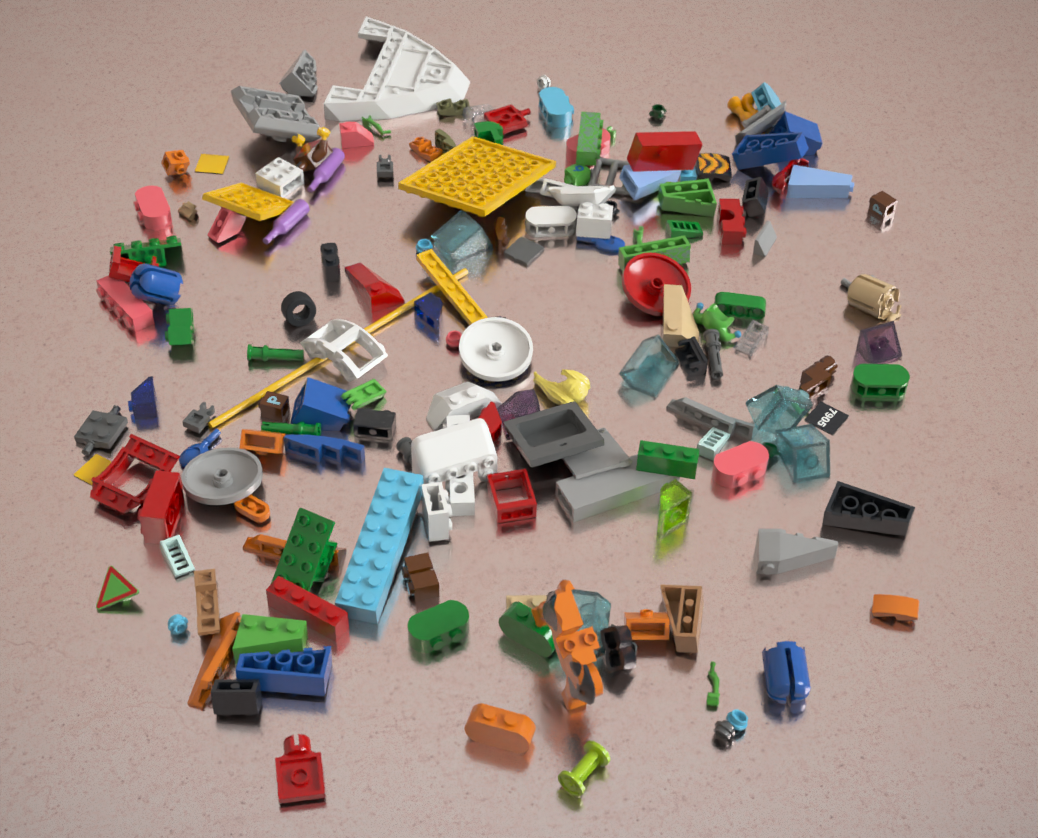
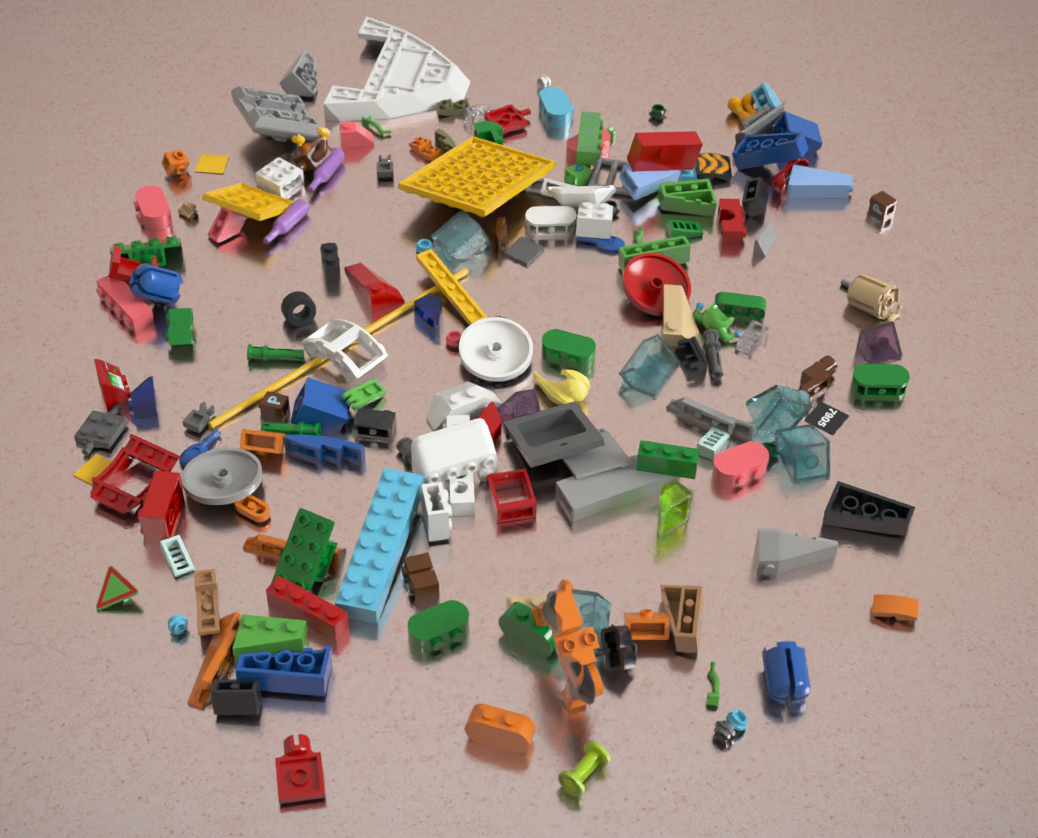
(112, 385): none -> red slope
(568, 349): none -> green brick

